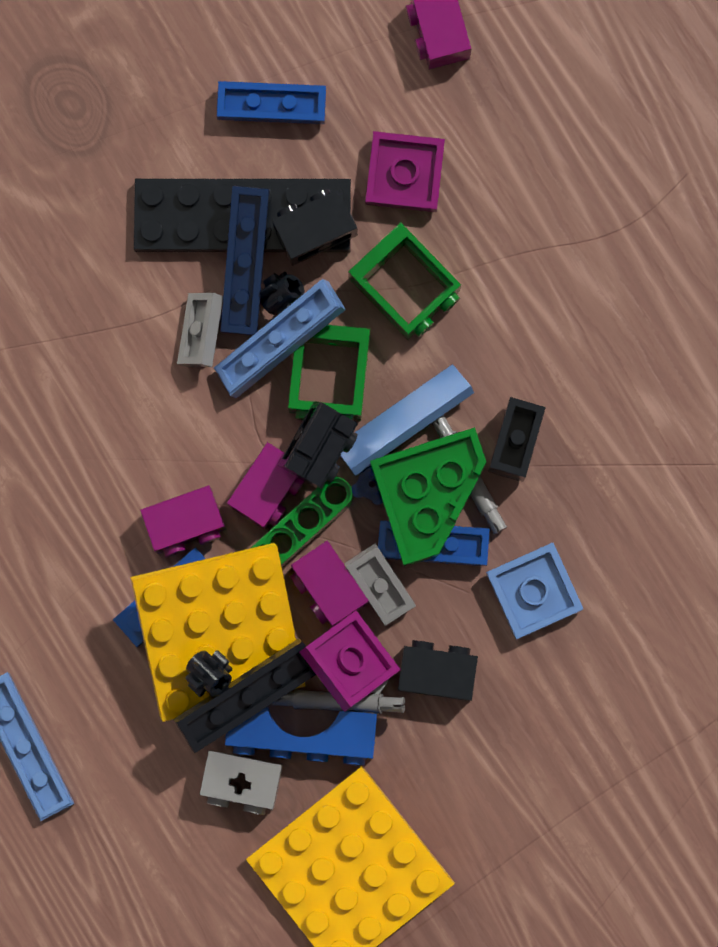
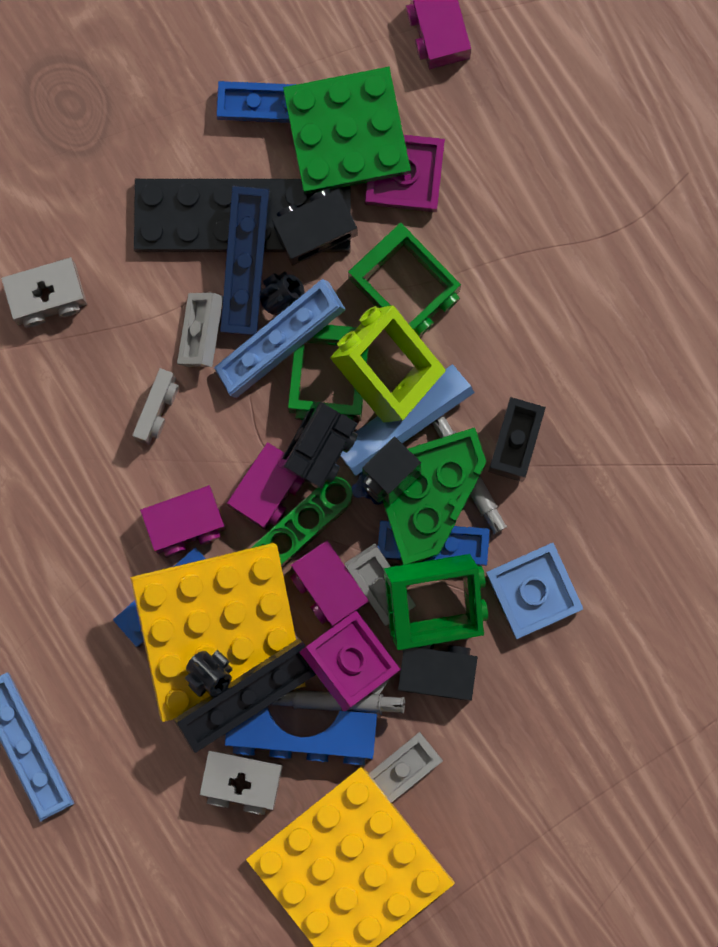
(25, 289): none -> light grey brick
(162, 393): none -> light grey plate
(346, 130): none -> green plate
(390, 472): none -> black brick
(405, 767): none -> light grey plate
(412, 388): none -> lime window
(438, 630): none -> green window

